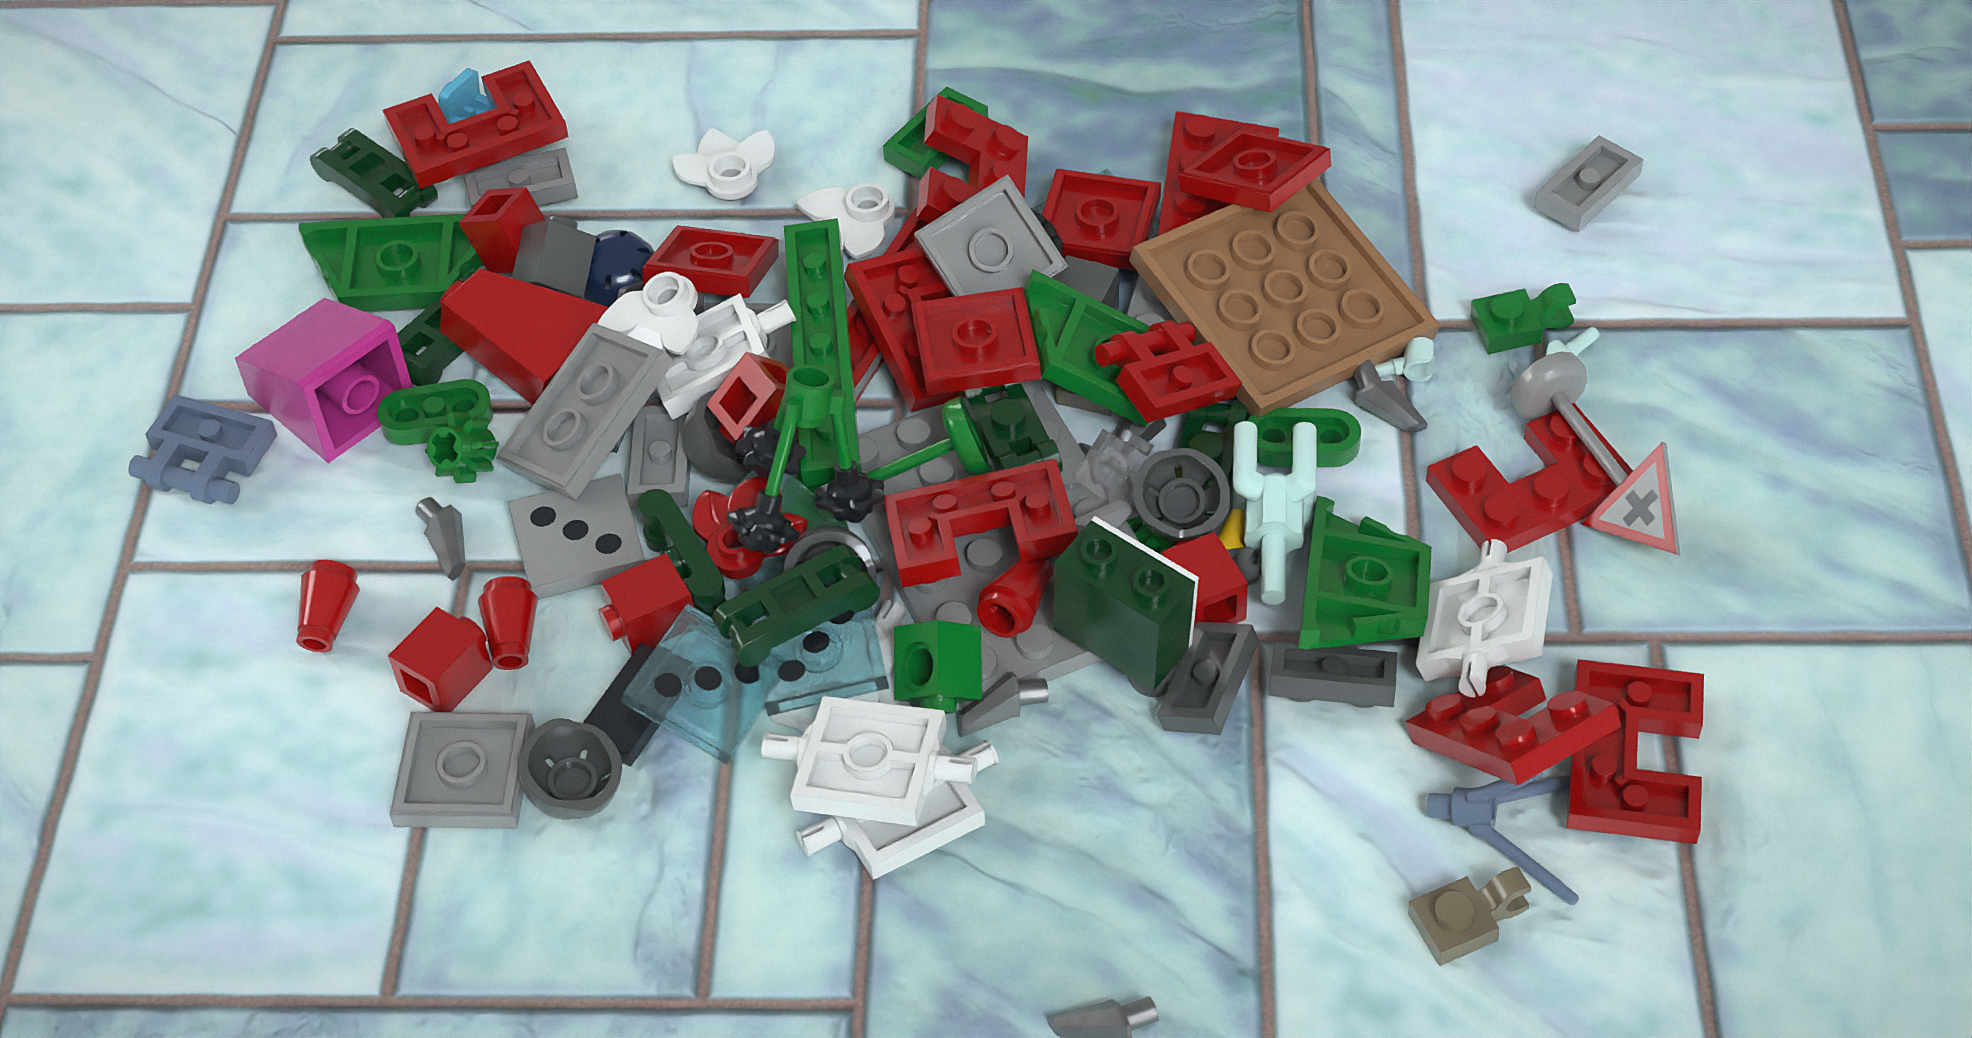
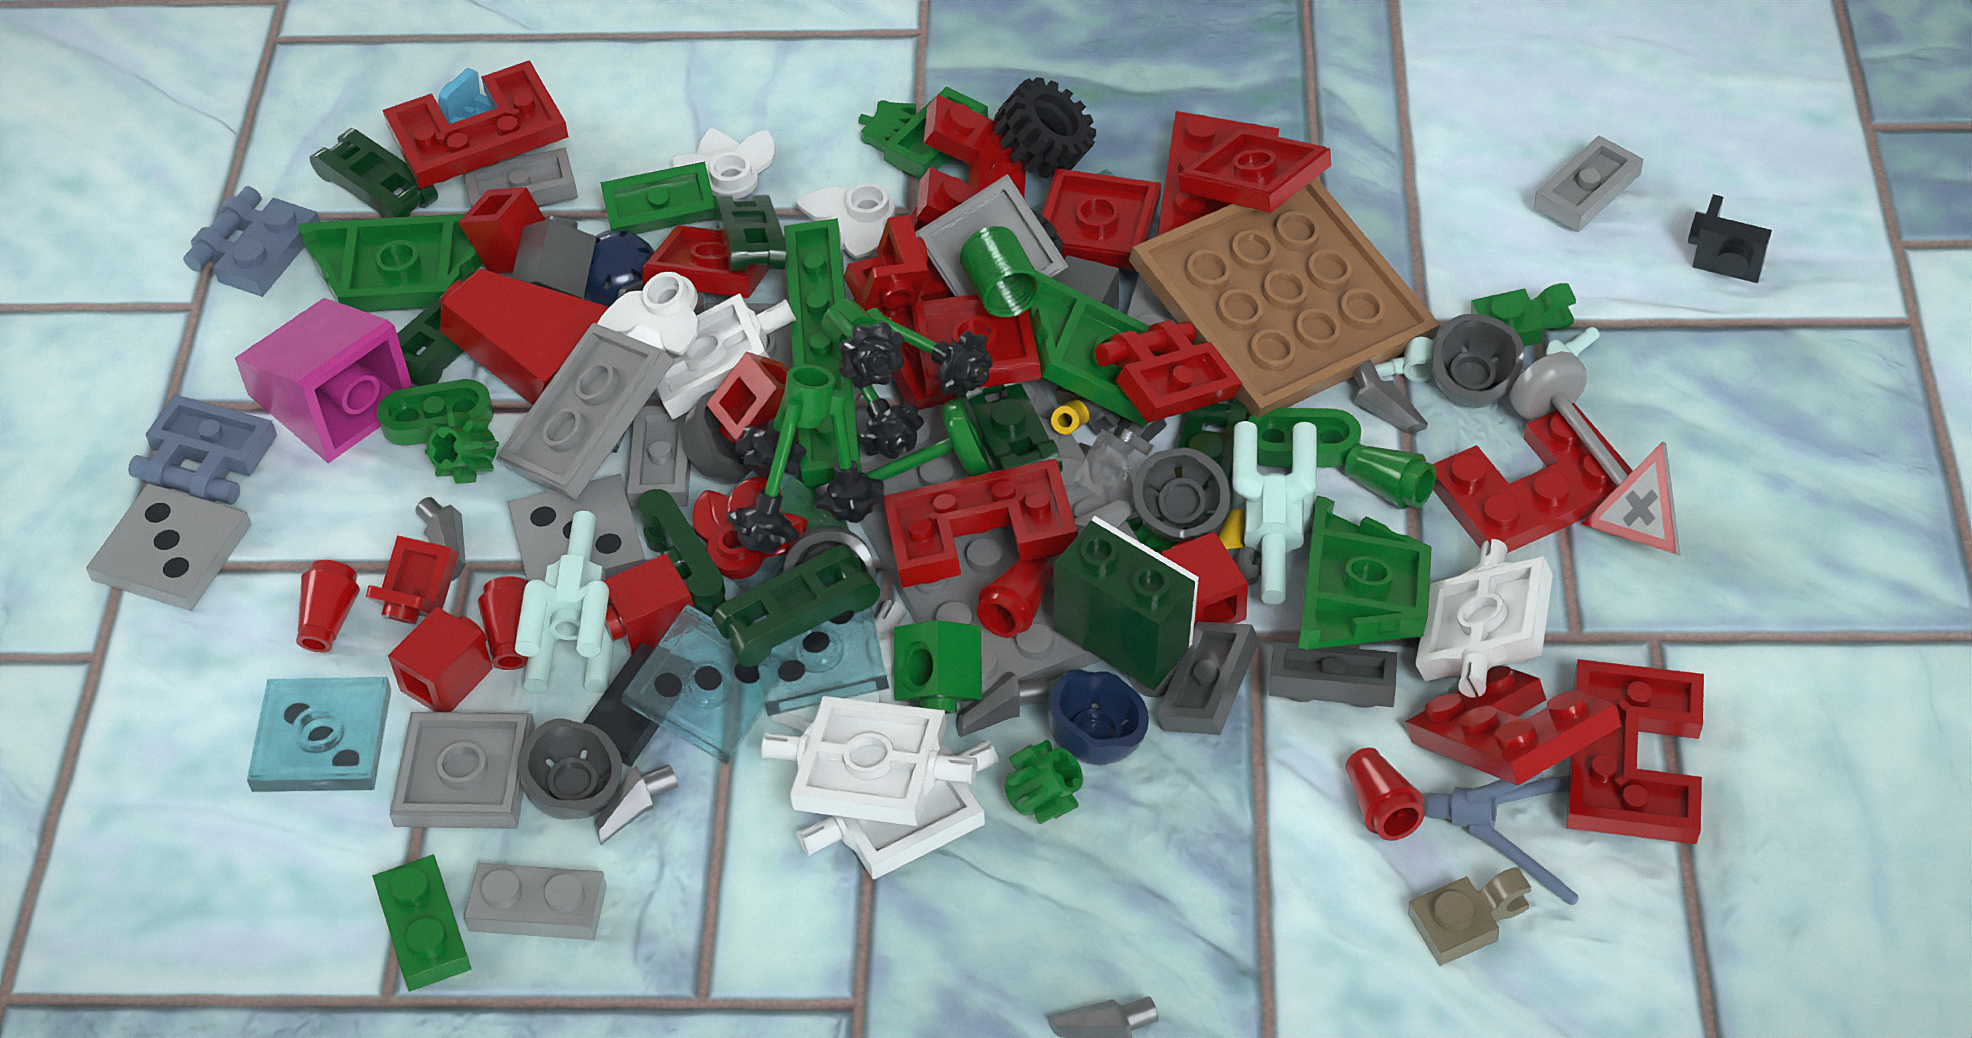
(169, 546): none -> light grey tile
(263, 249): none -> sand blue plate
(319, 734): none -> clear light blue tile
(414, 580): none -> red bracket
(421, 923): none -> green plate
(535, 901): none -> light grey plate
(567, 608): none -> light aqua plant
(633, 799): none -> flat silver bar
(659, 199): none -> green plate
(750, 232): none -> dark green plate
(871, 351): none -> black plant
(886, 122): none -> green piece
(902, 268): none -> red bracket
(1000, 271): none -> green piece
(1043, 781): none -> green gear
(1044, 127): none -> black tyre
(1081, 411): none -> arm
(1096, 733): none -> dark blue helmet
(1384, 795): none -> red cone
(1393, 474): none -> green cone
(1472, 376): none -> dark grey helmet
(1728, 245): none -> black bracket

